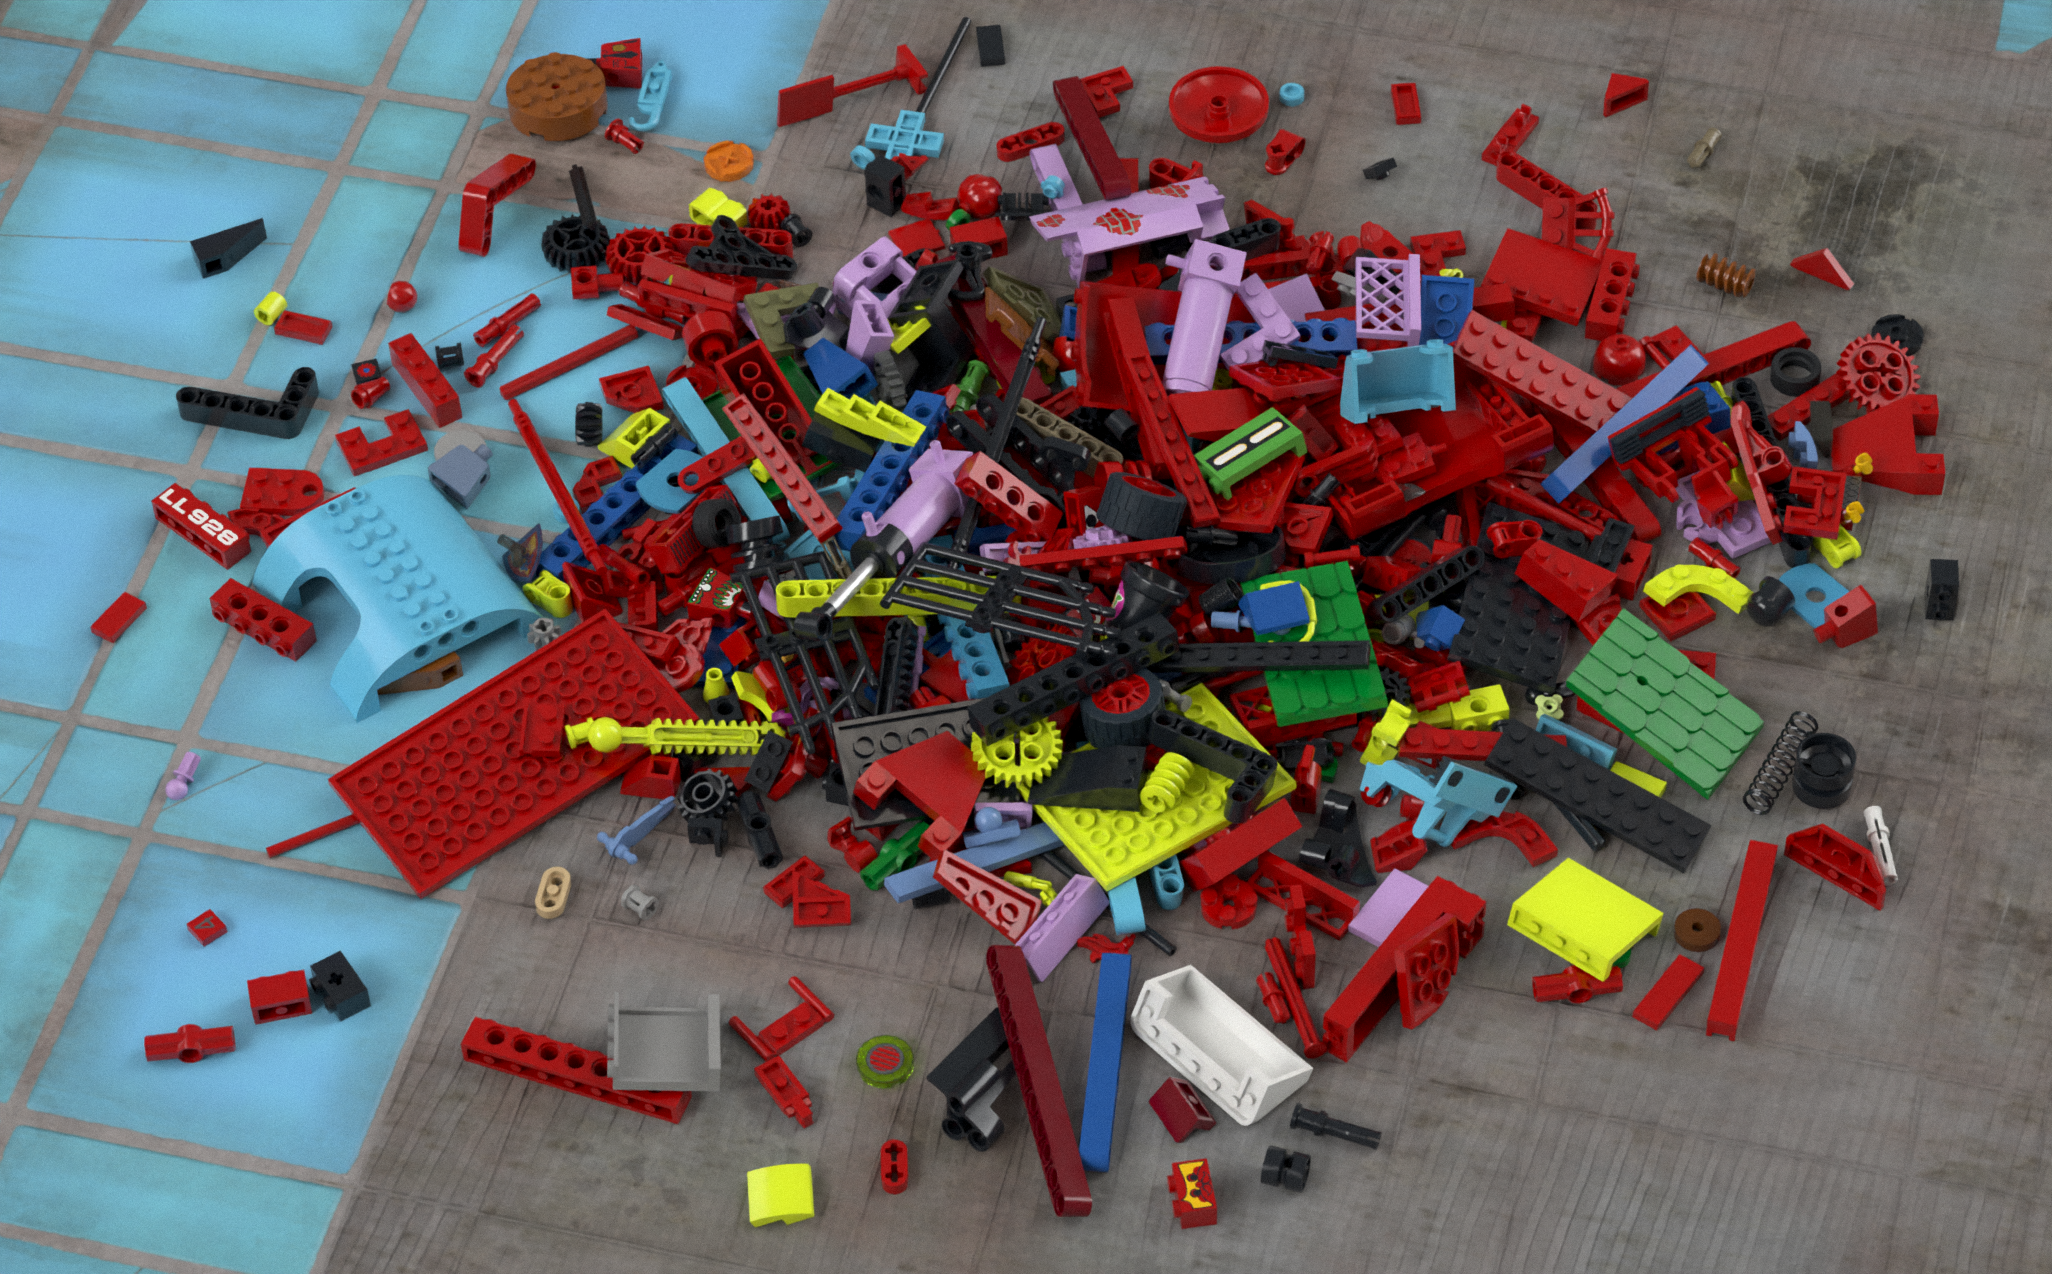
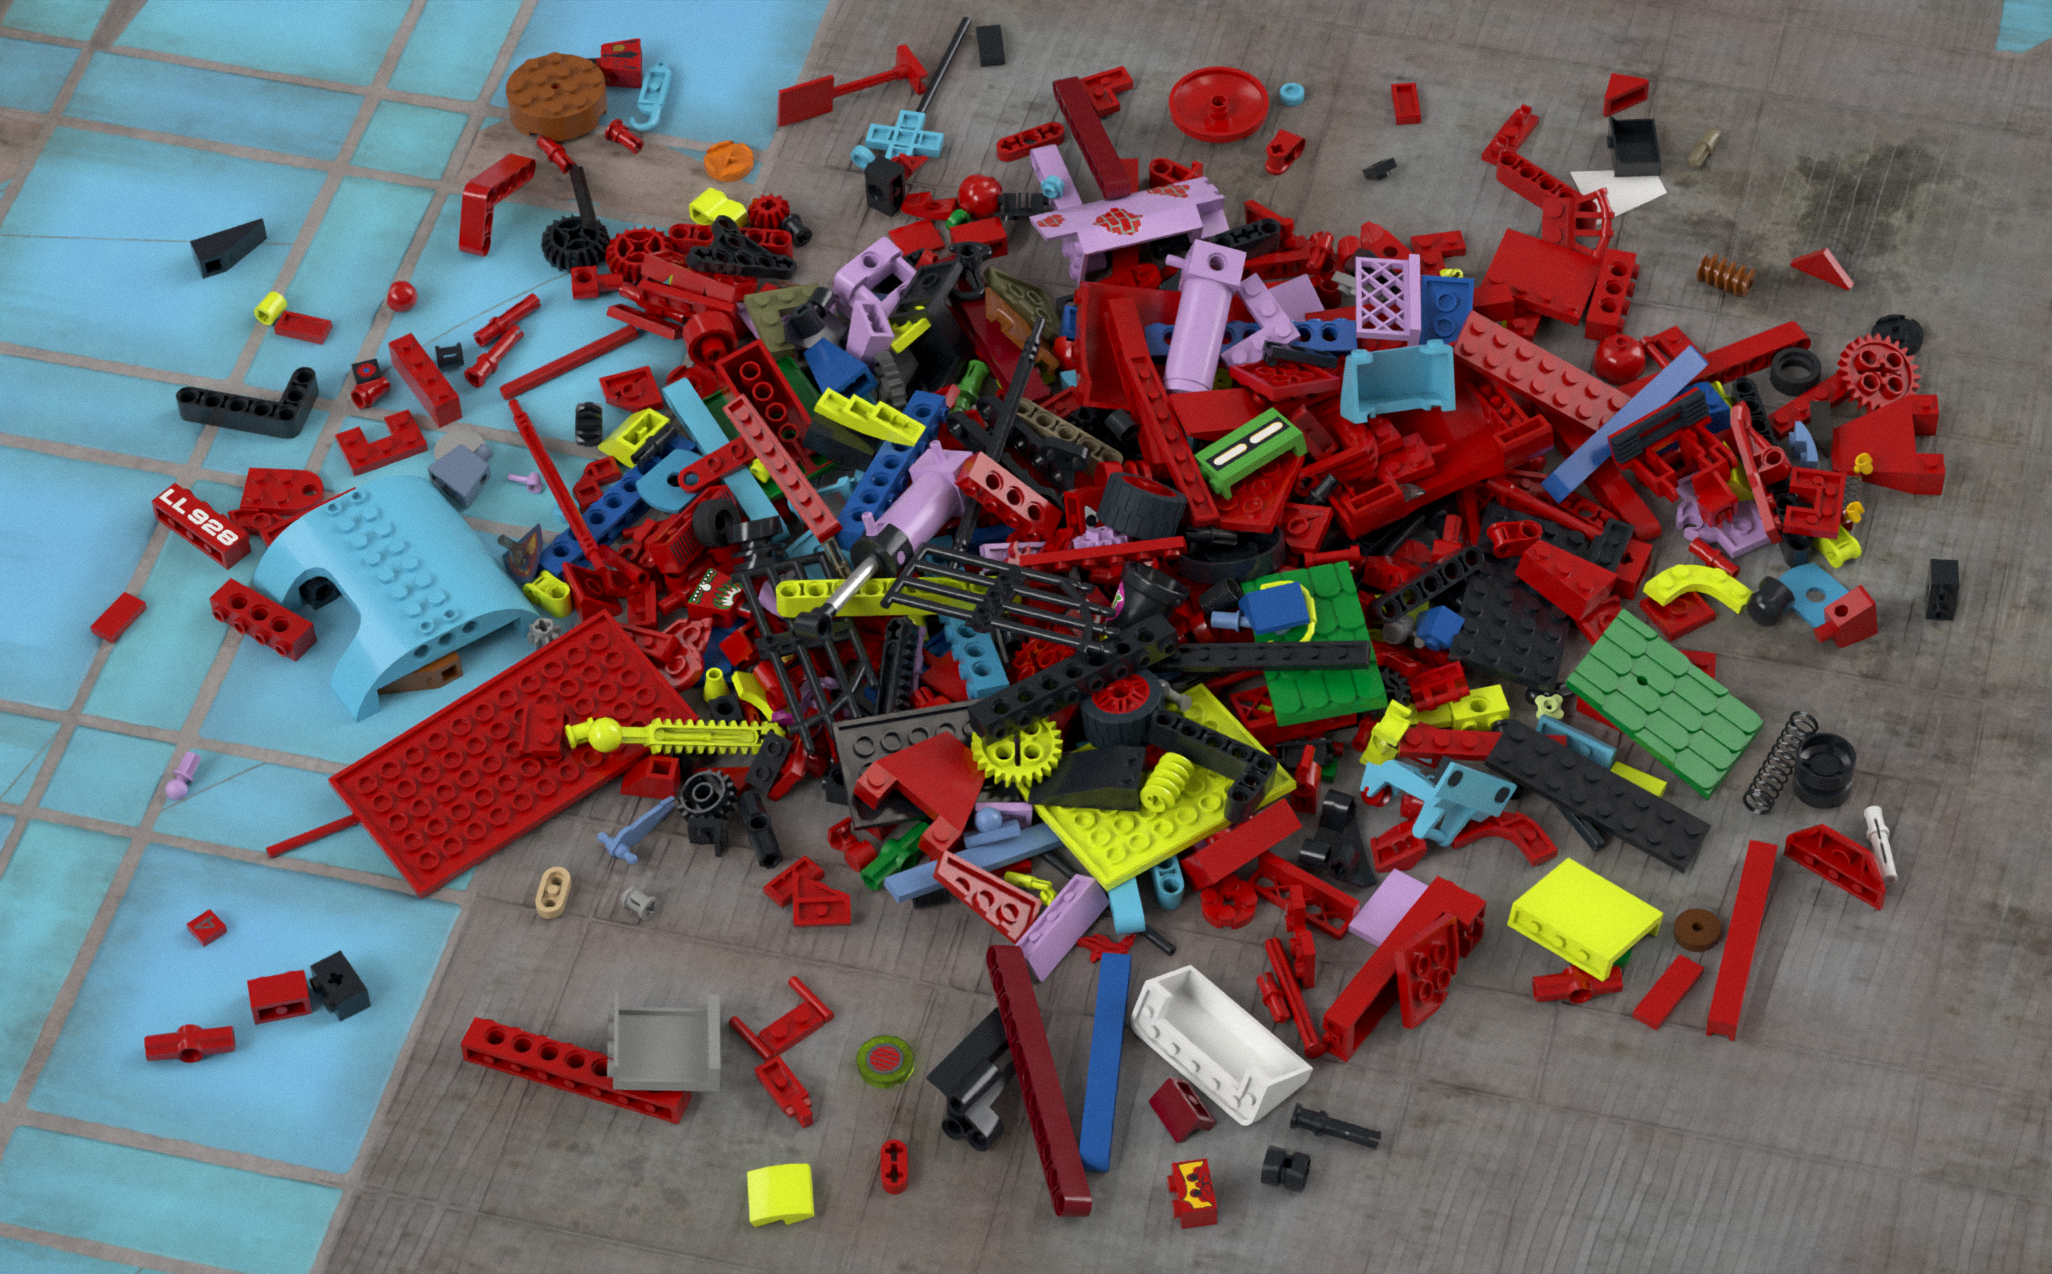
(318, 592): none -> black brick
(532, 482): none -> lavender hand
(555, 153): none -> red pin
(1623, 192): none -> white sticker
(1634, 147): none -> black container

